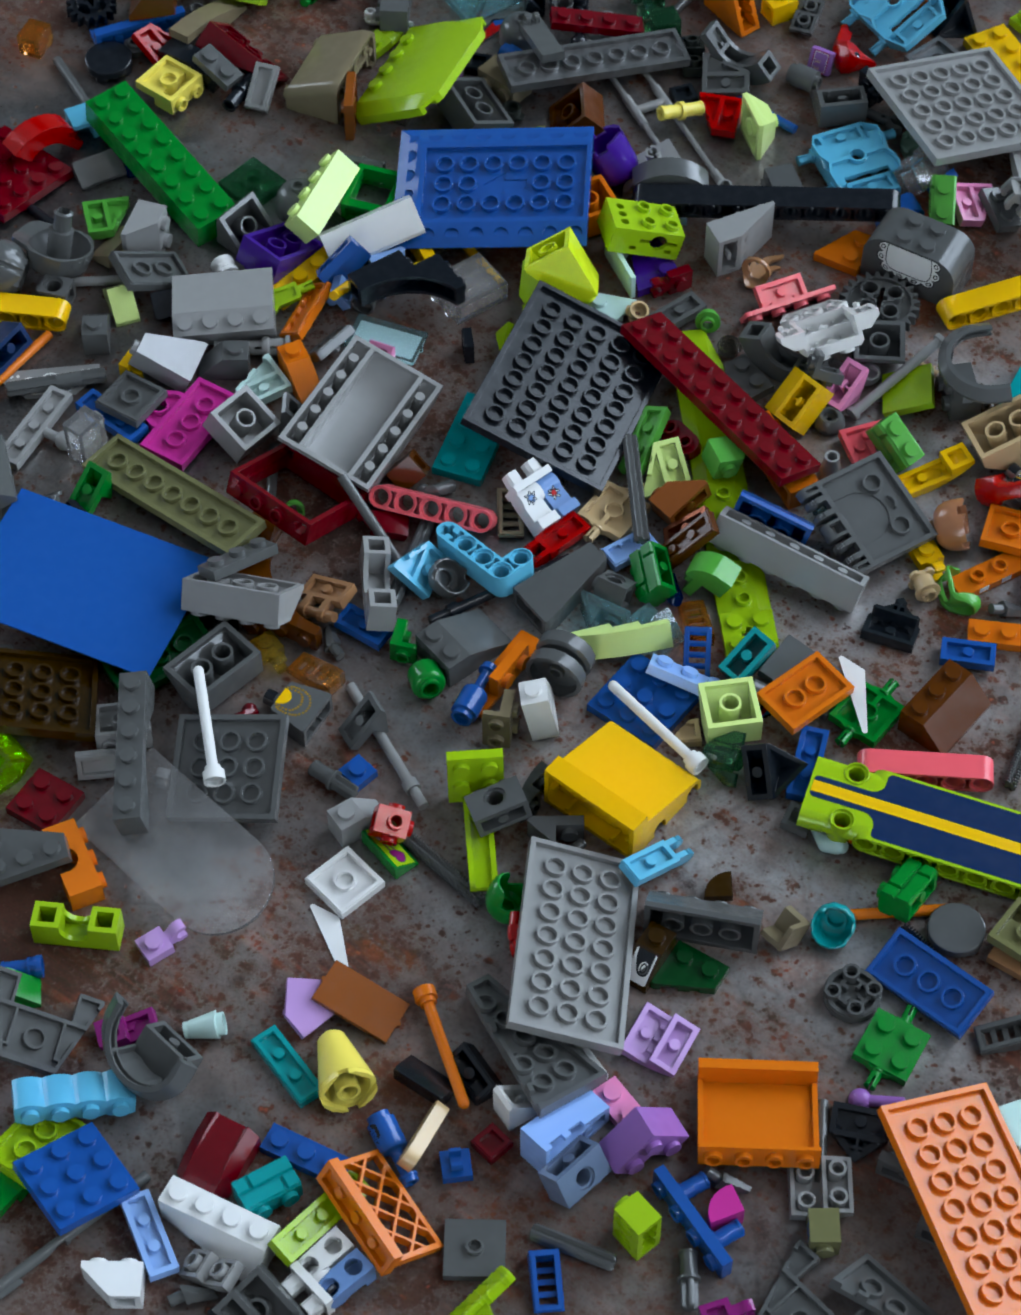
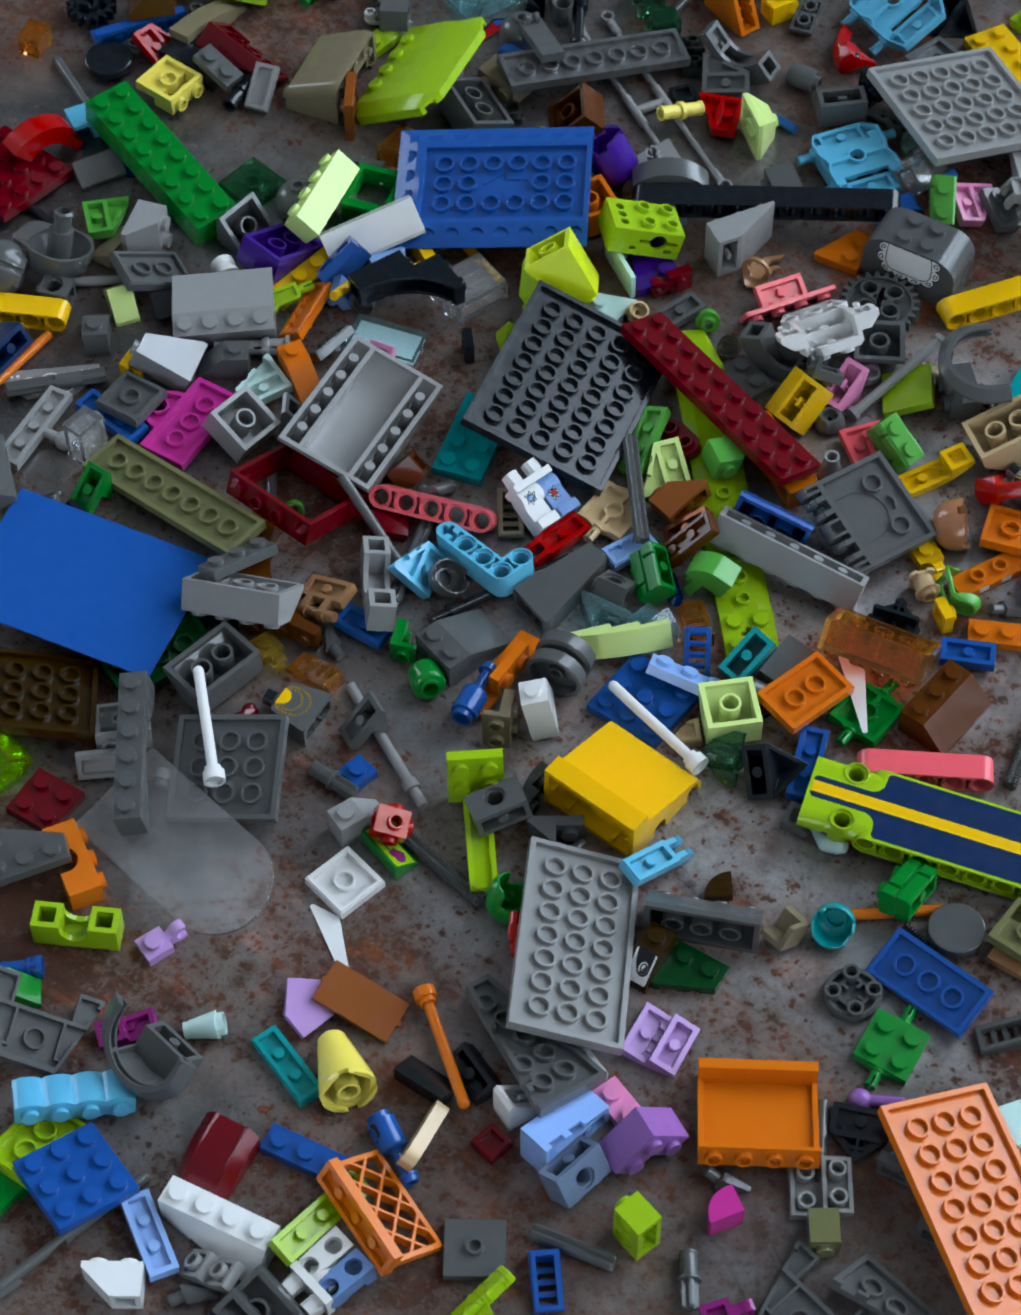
(268, 1188): teal brick -> none
(389, 148): none -> clear orange slope
(456, 1165): blue tile -> none
(475, 62): black tile -> none
(594, 22): dark red plate -> none
(697, 1231): blue plate -> none
(821, 60): medium lavender tile -> none
(878, 646): none -> clear orange brick
(944, 615): none -> yellow plate

